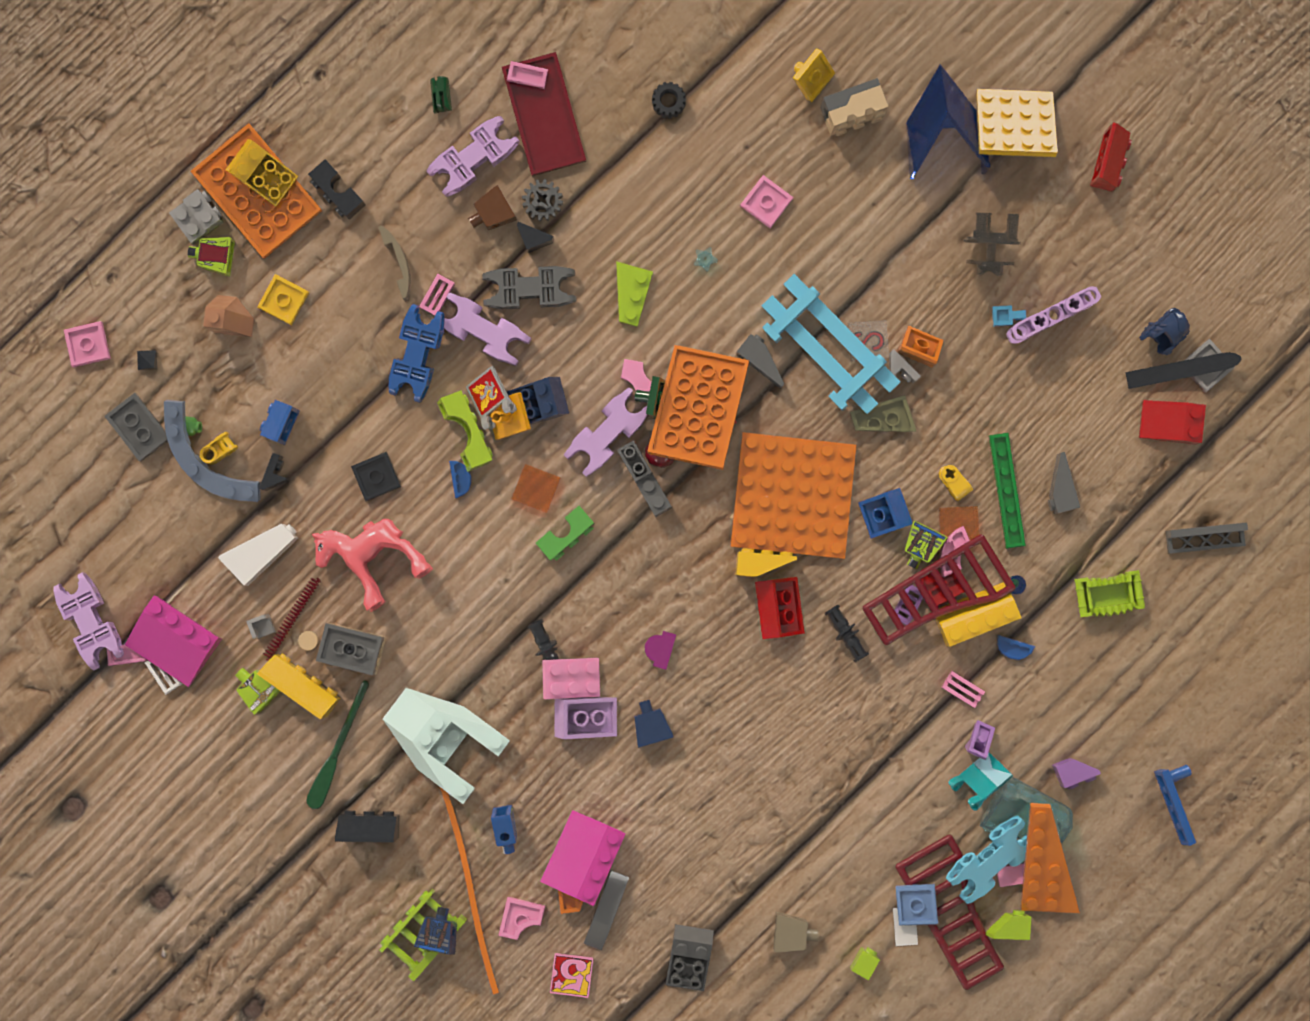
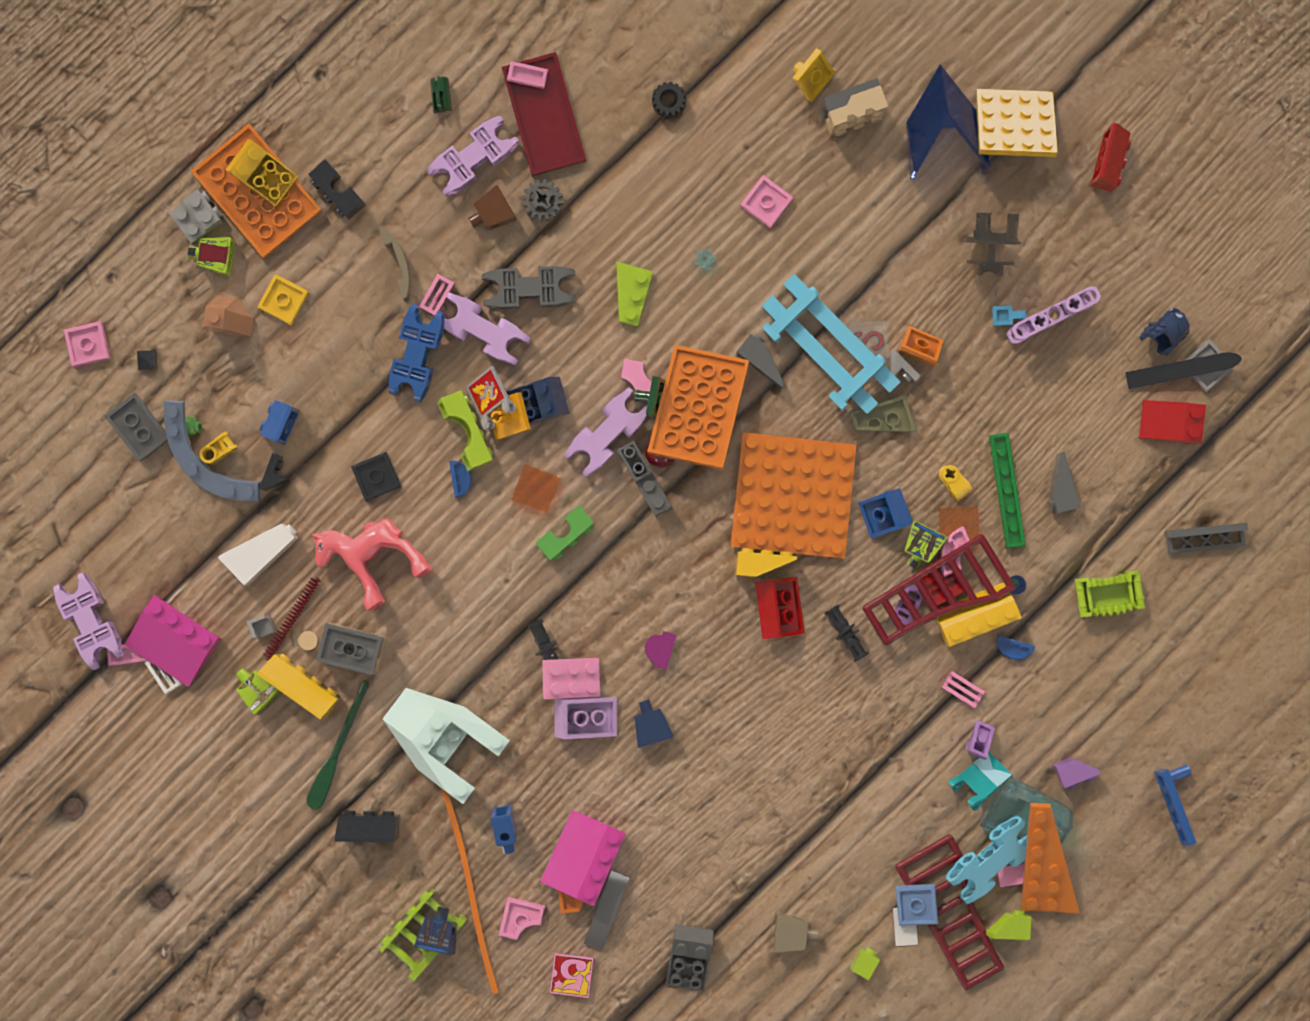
(534, 238): black slope -> none

